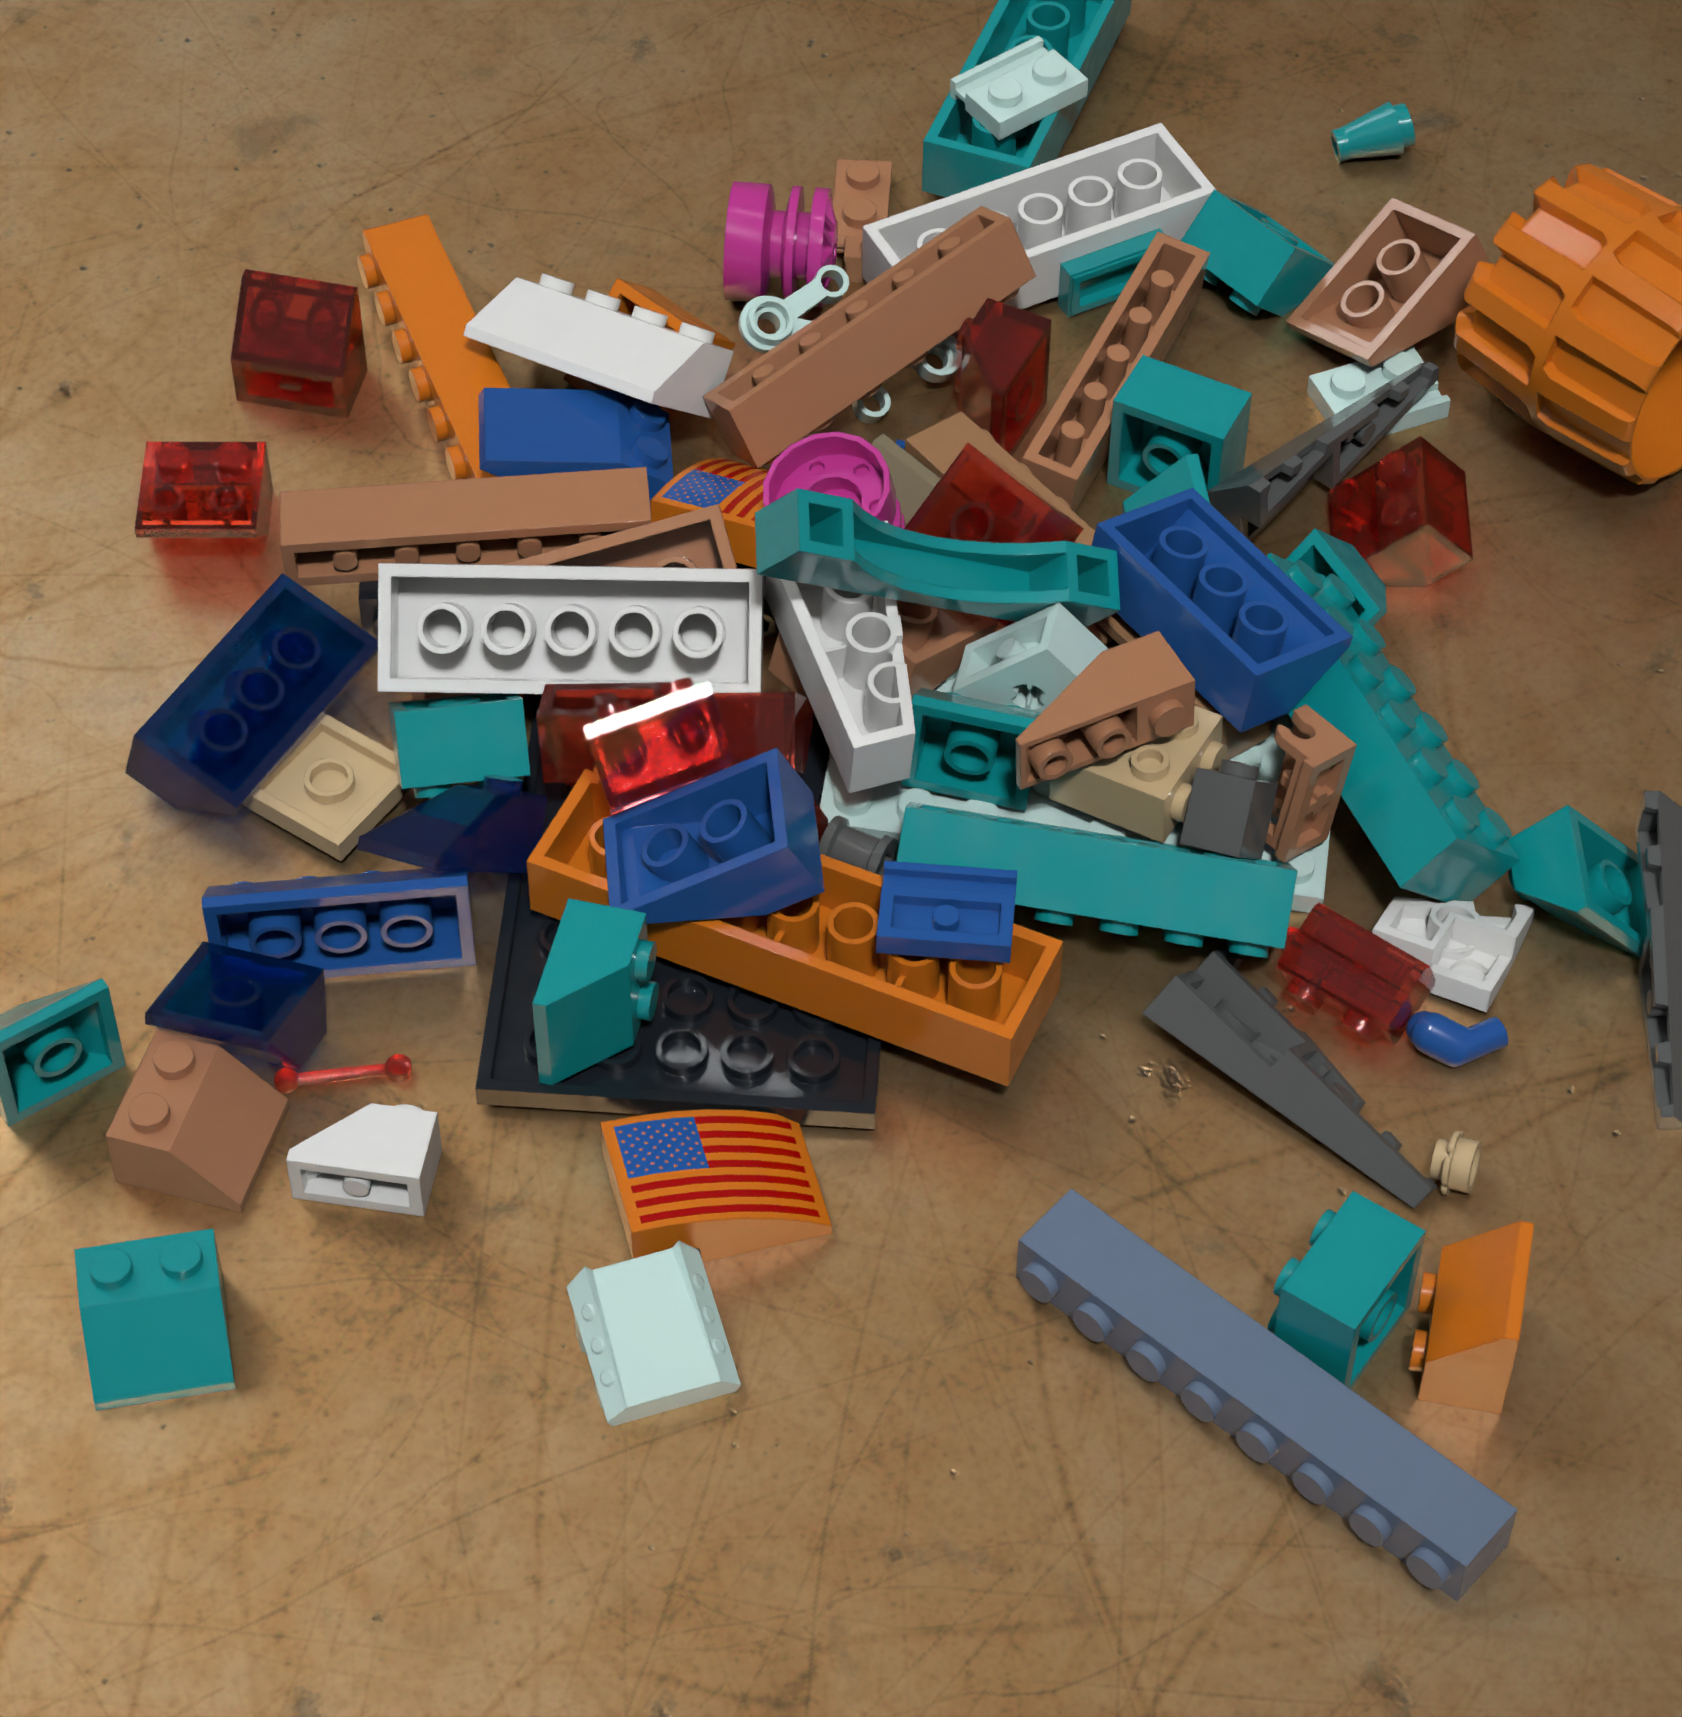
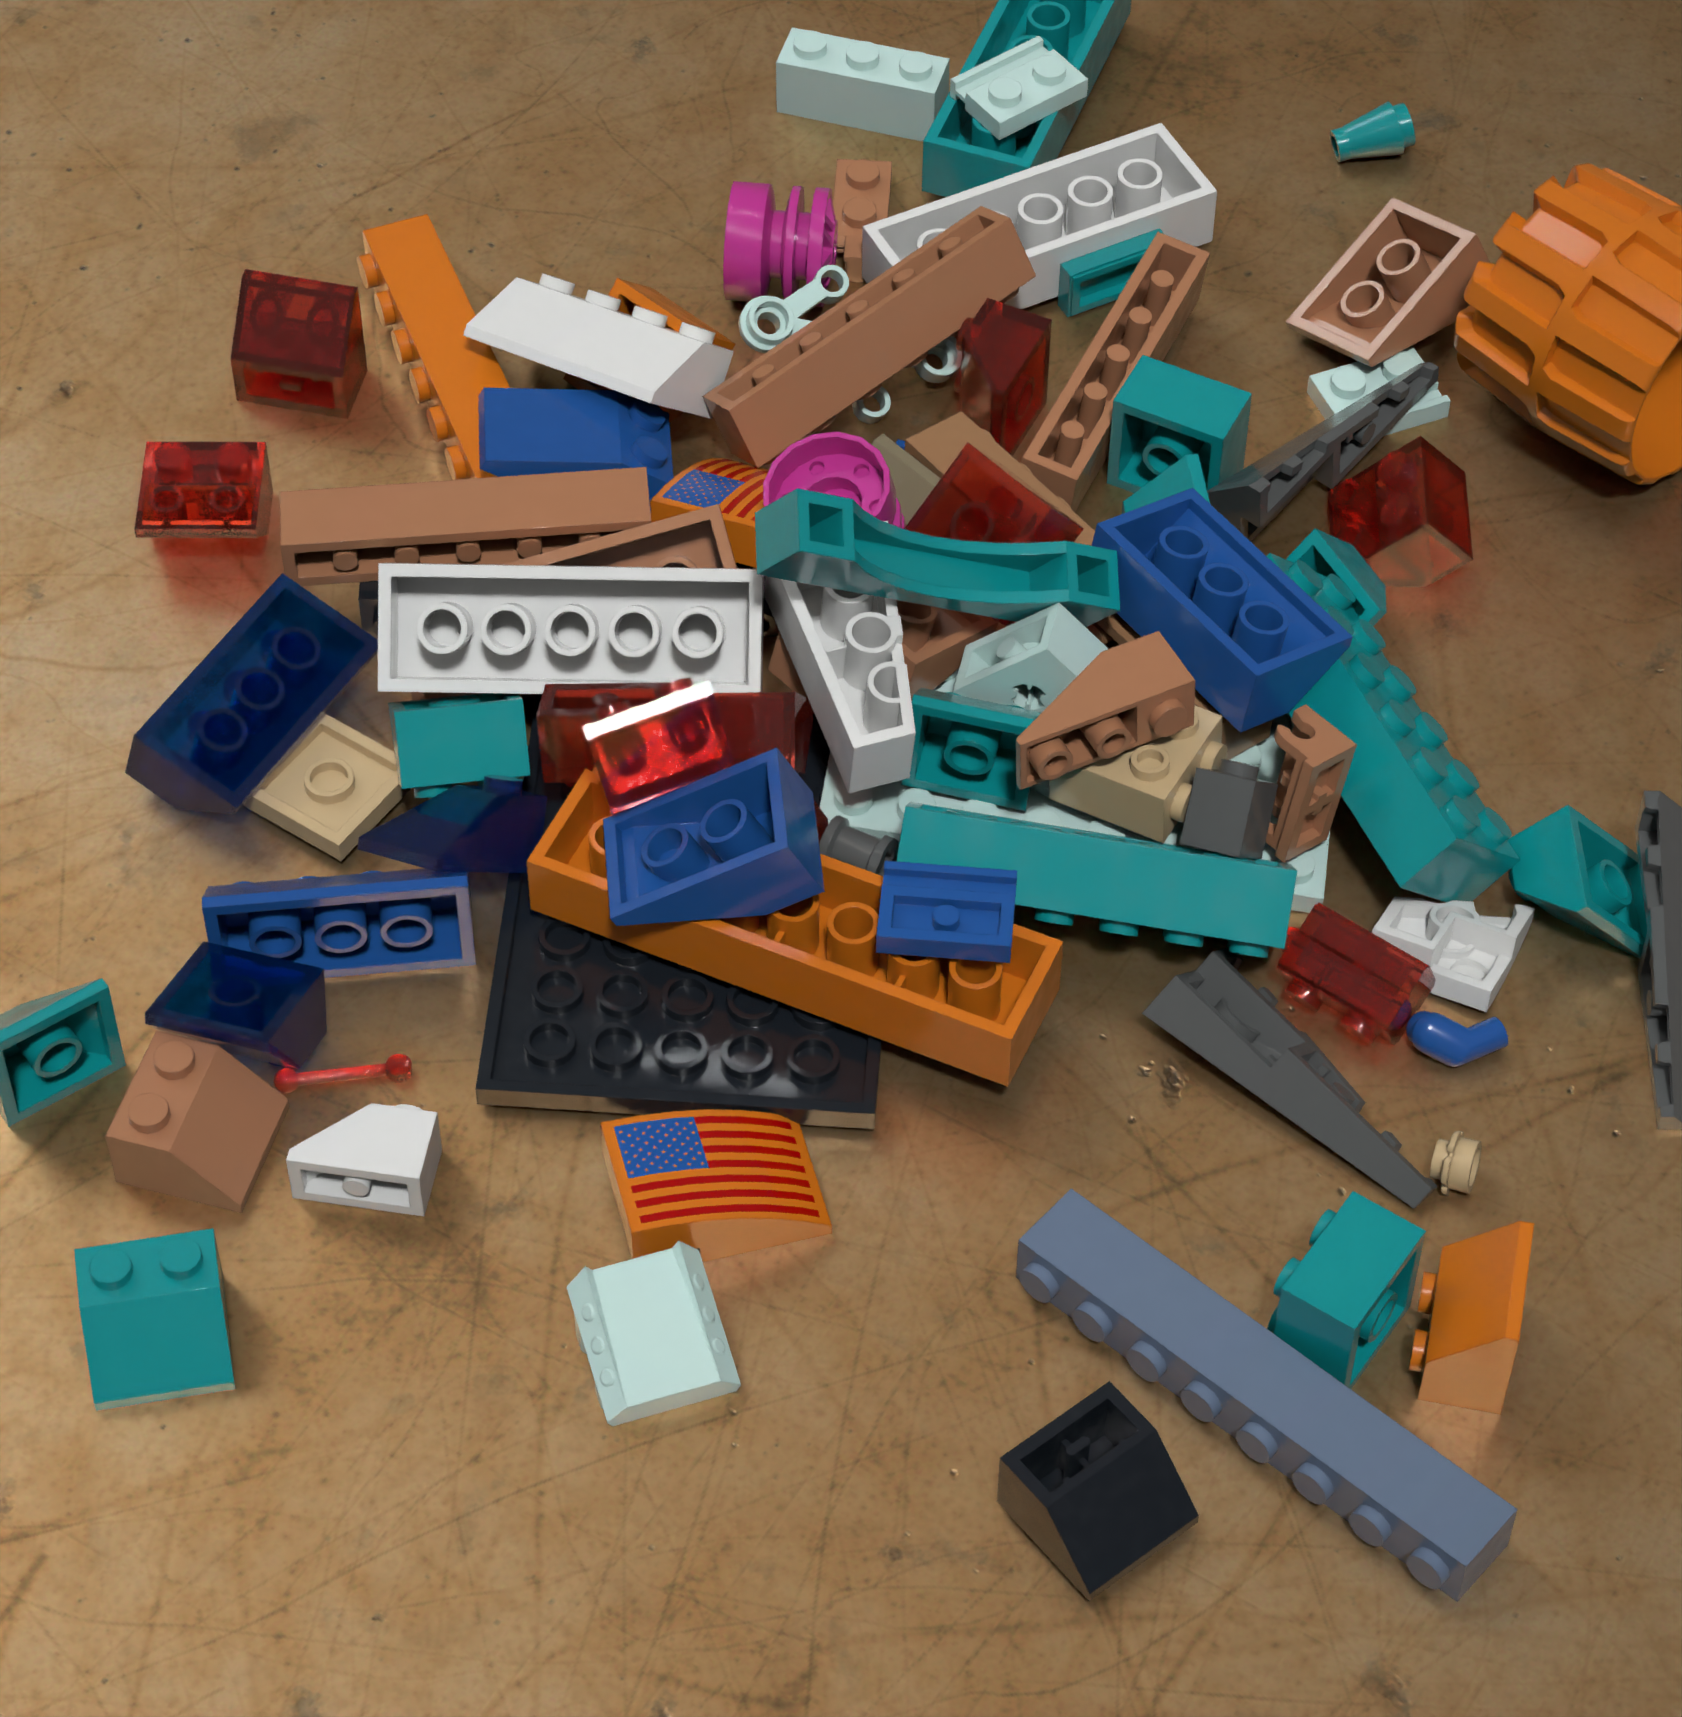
(593, 989): teal slope -> none
(860, 84): none -> light aqua brick
(1096, 1491): none -> black slope
(1255, 256): teal slope -> none

